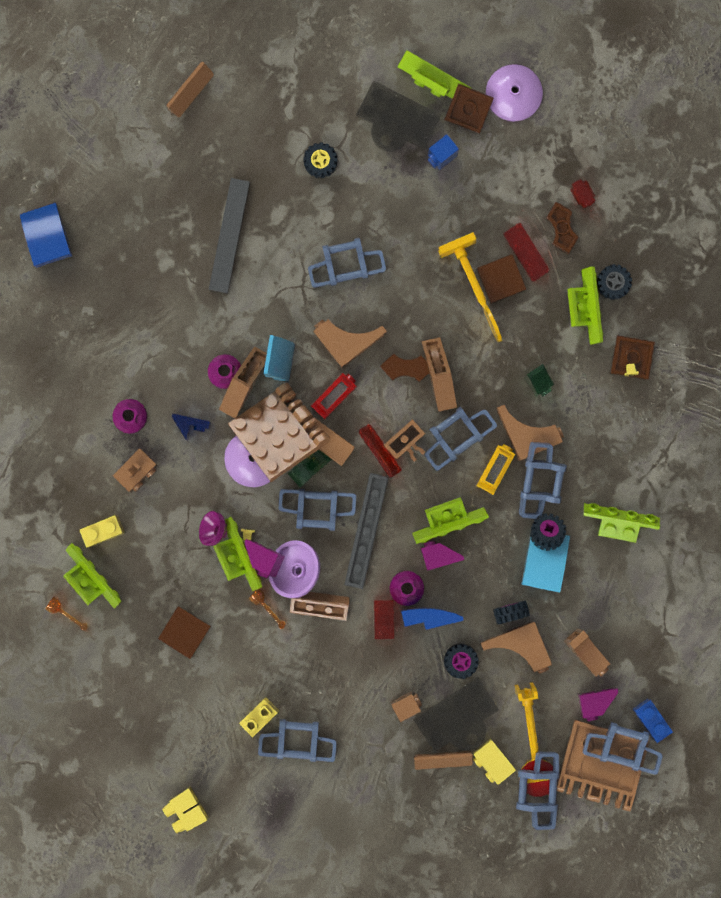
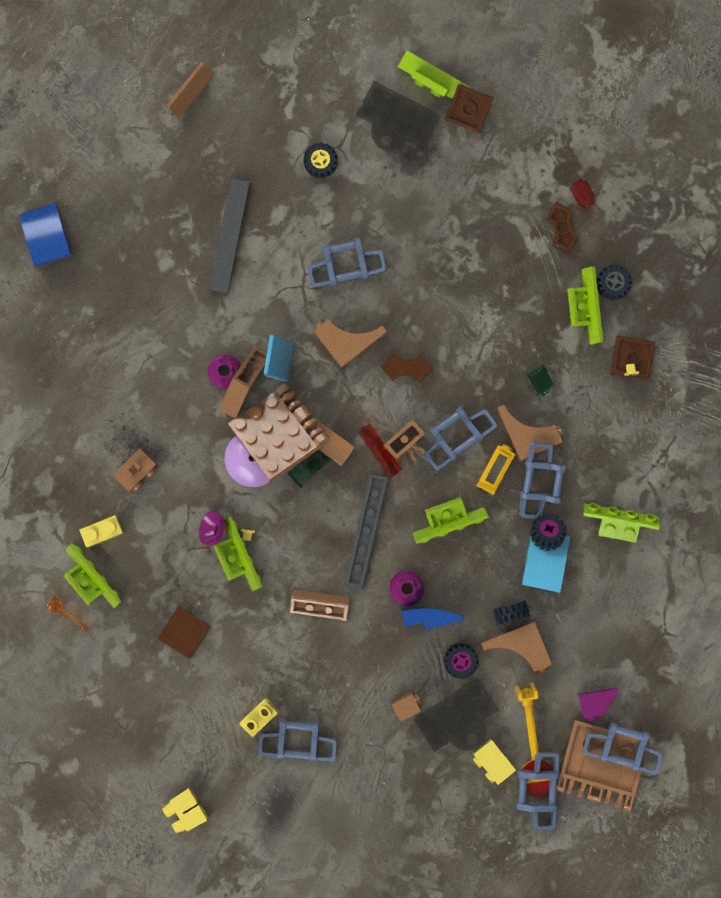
(138, 421): magenta piece -> none
(184, 424): clear blue slope -> none
(258, 598): clear orange hinge -> none
(264, 559): magenta slope -> none
(288, 579): lavender dish -> none
(316, 495): sand blue bar -> none
(334, 395): red window -> none
(384, 619): clear red brick -> none
(439, 374): medium nougat arch -> none
(439, 555): magenta slope -> none
(442, 152): blue brick -> none
(443, 760): medium nougat slope -> none
(458, 247): yellow piece -> none
(501, 279): reddish brown tile -> none
(512, 105): lavender dish -> none
(526, 252): clear red slope -> none
(587, 652): medium nougat arch -> none
(652, 720): blue brick -> none

